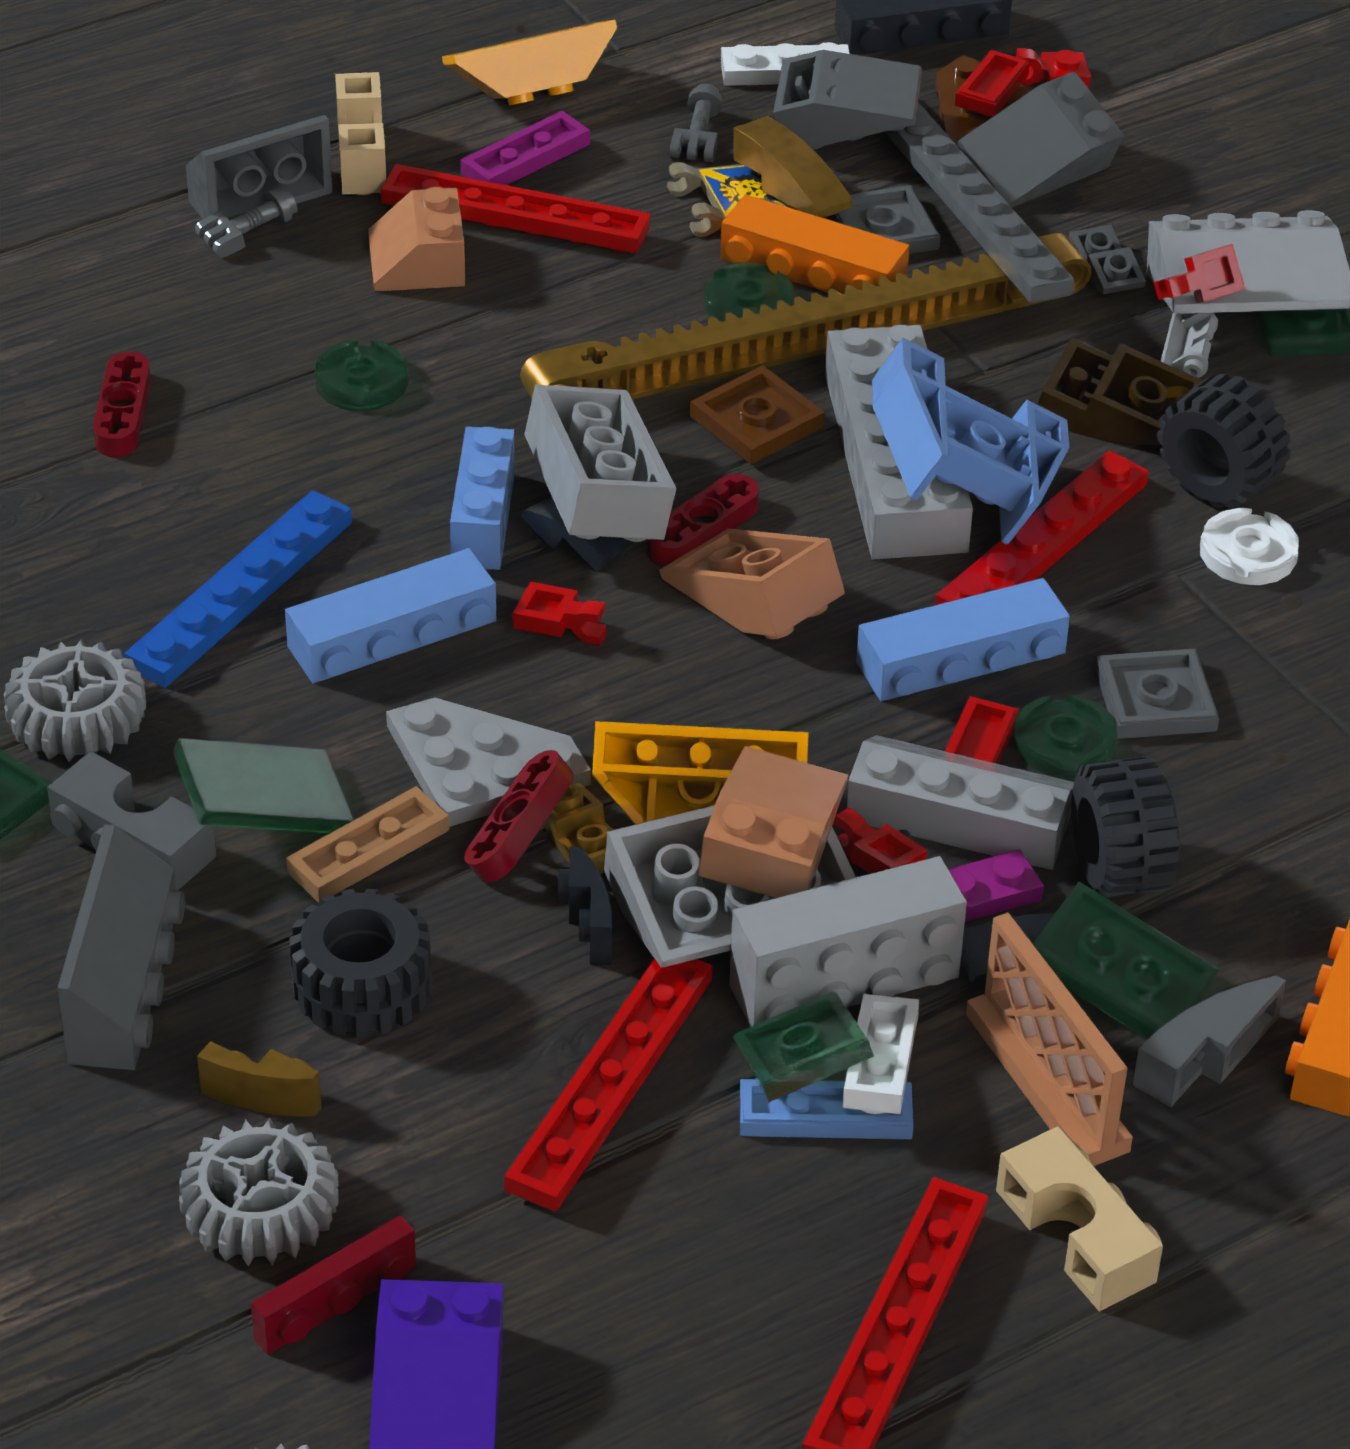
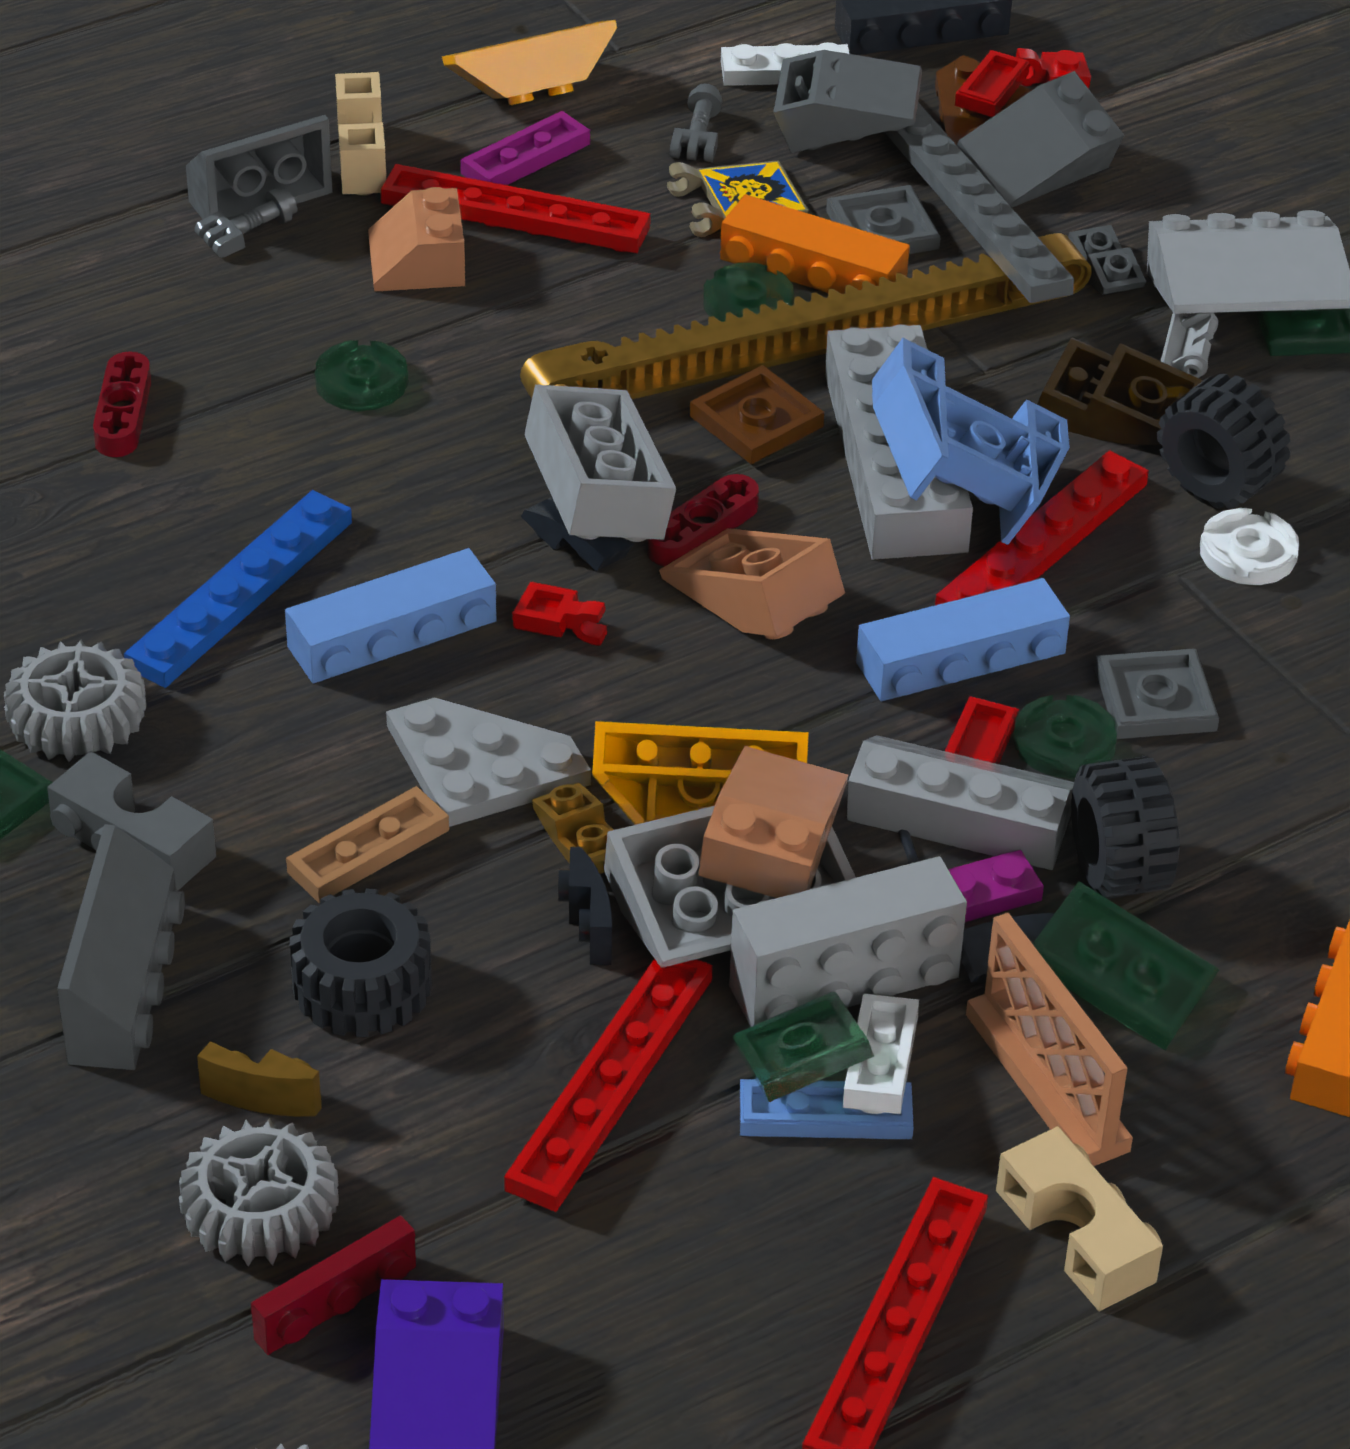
(261, 786): tile -> none
(483, 494): medium blue brick -> none
(519, 816): dark red beam -> none
(789, 168): pearl gold slope -> none
(873, 848): red plate -> none
(1207, 1039): dark grey slope -> none
(1208, 276): plate -> none

